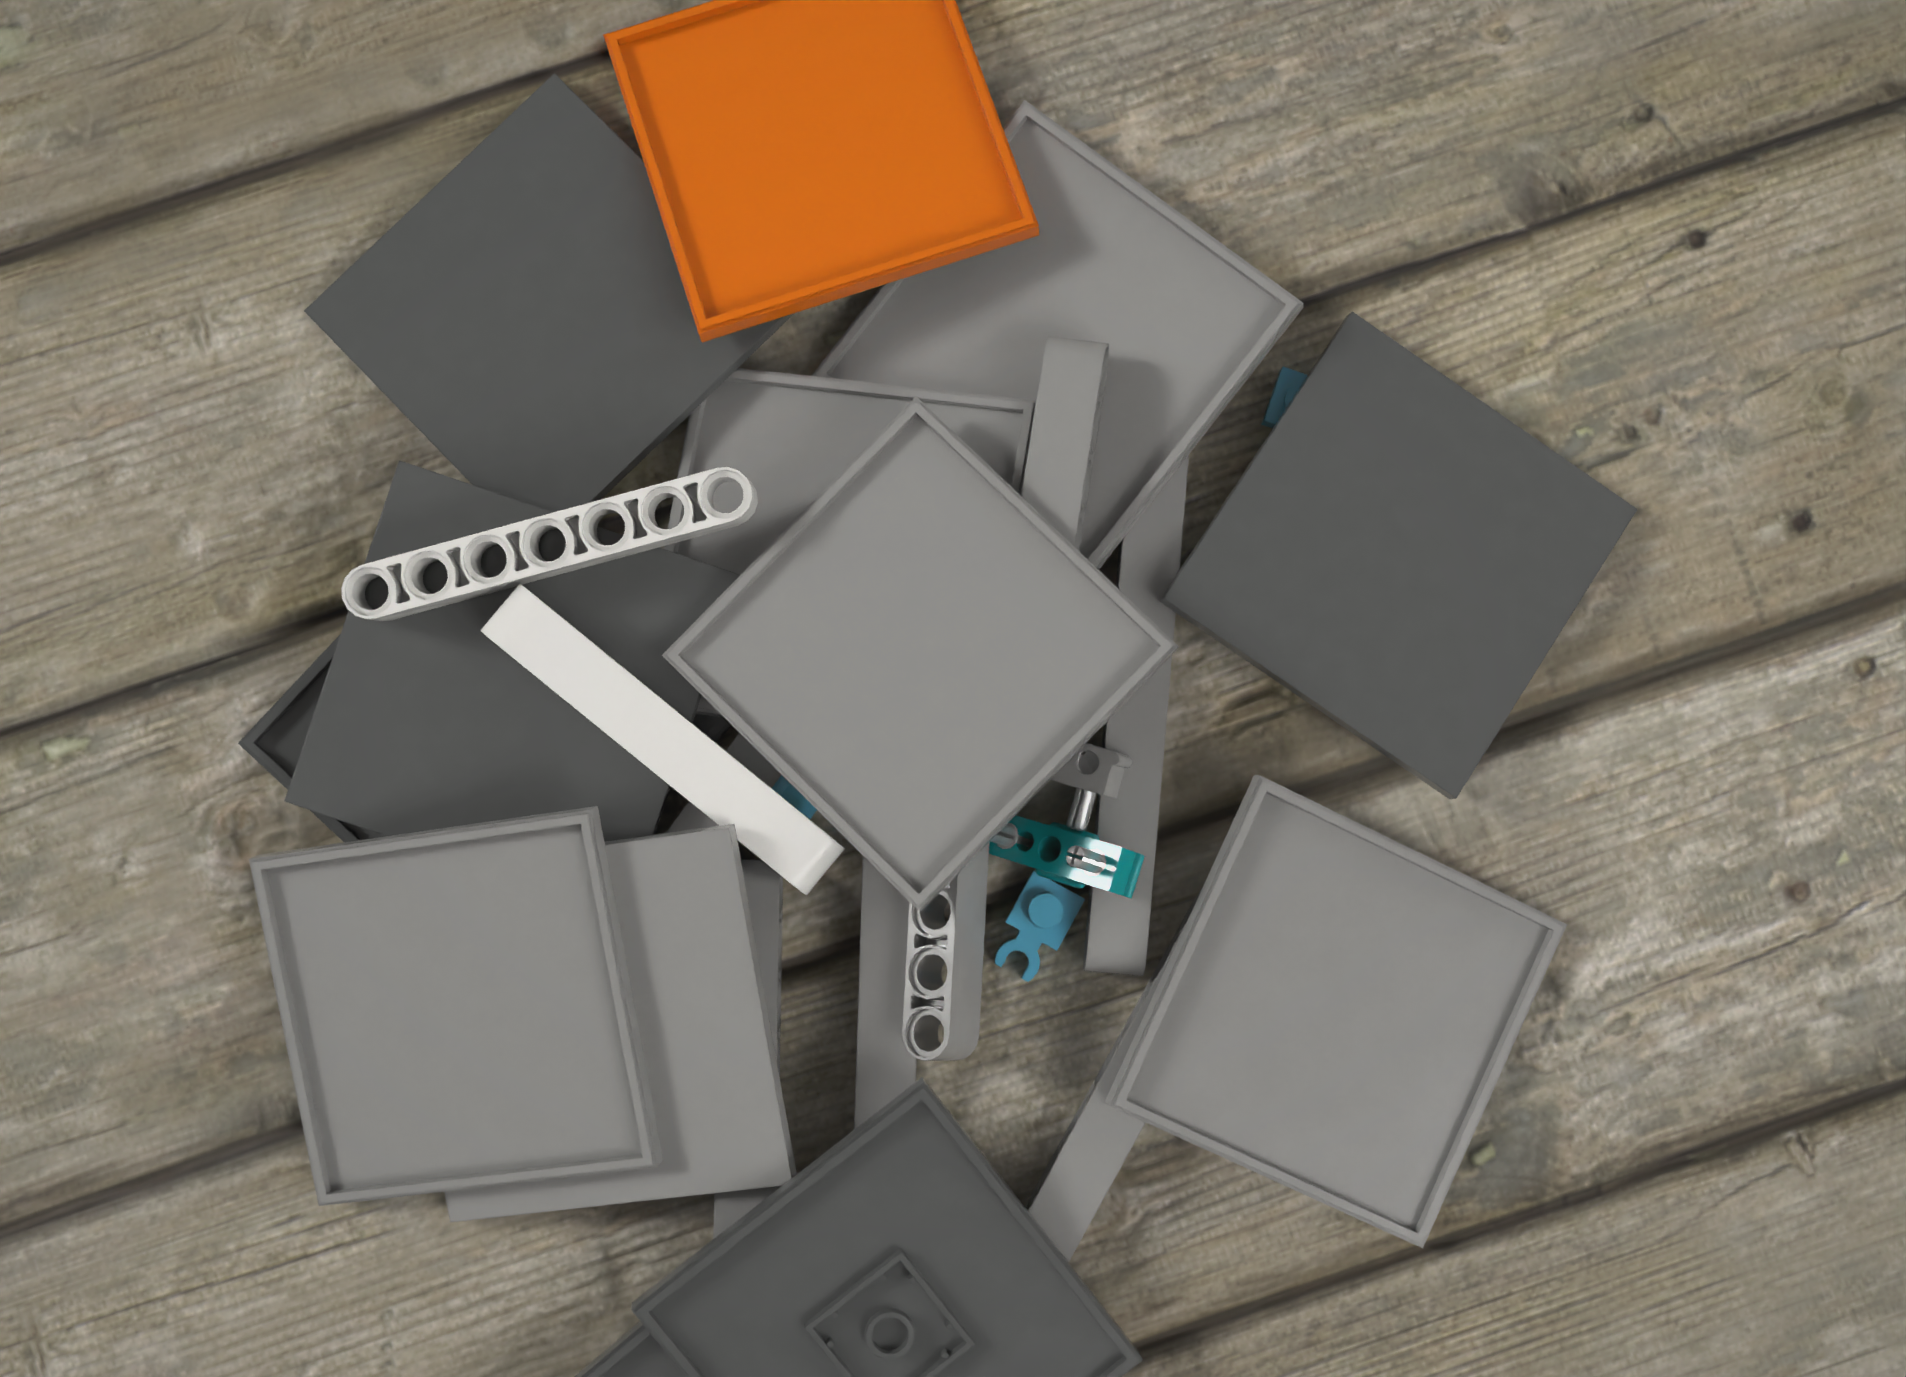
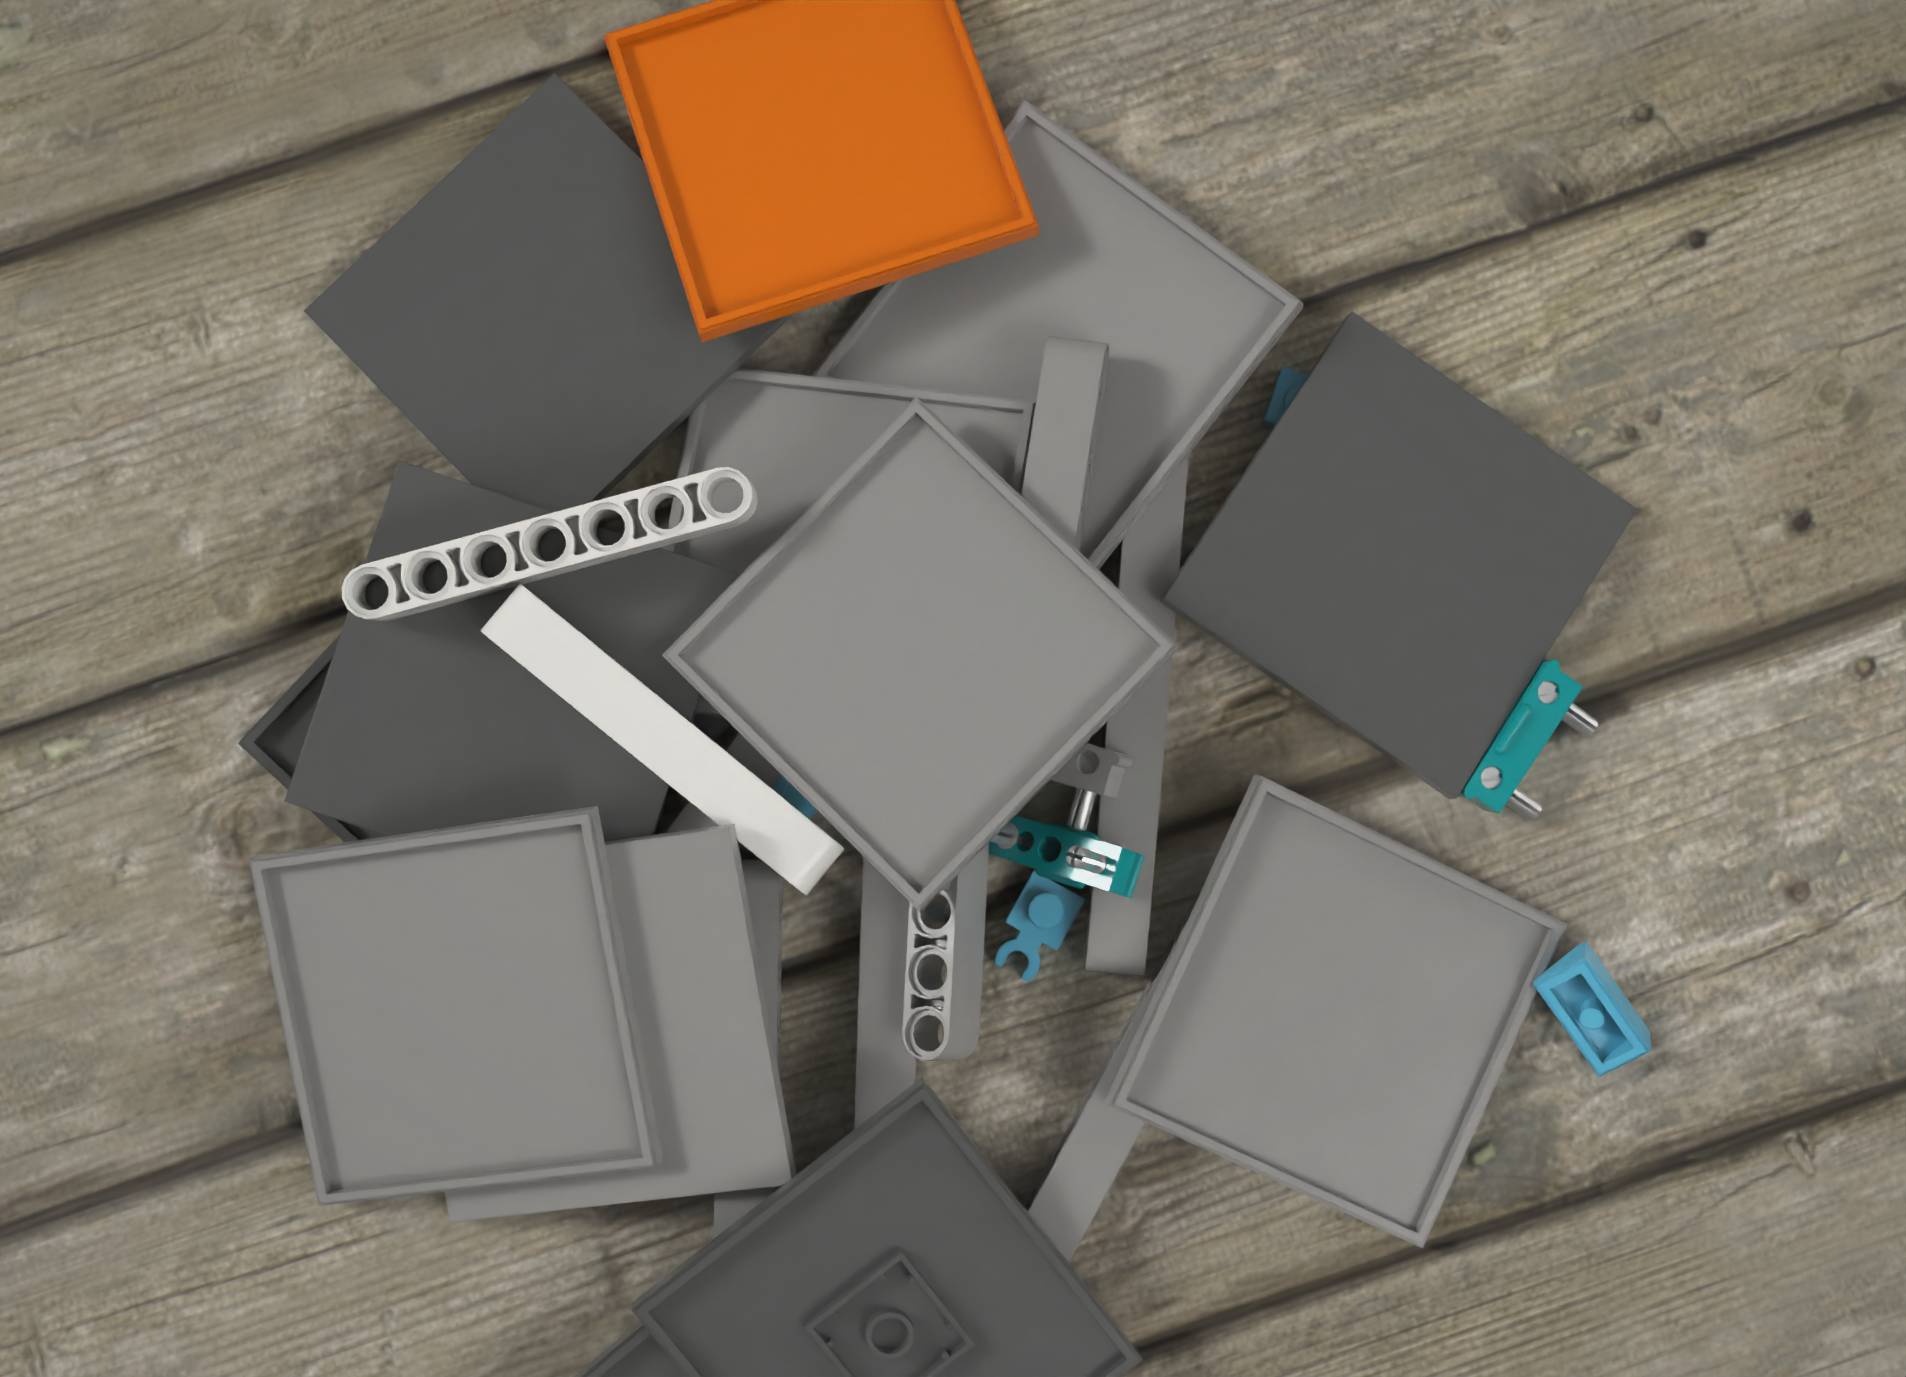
(1521, 739): none -> teal piece
(1593, 1010): none -> medium azure slope

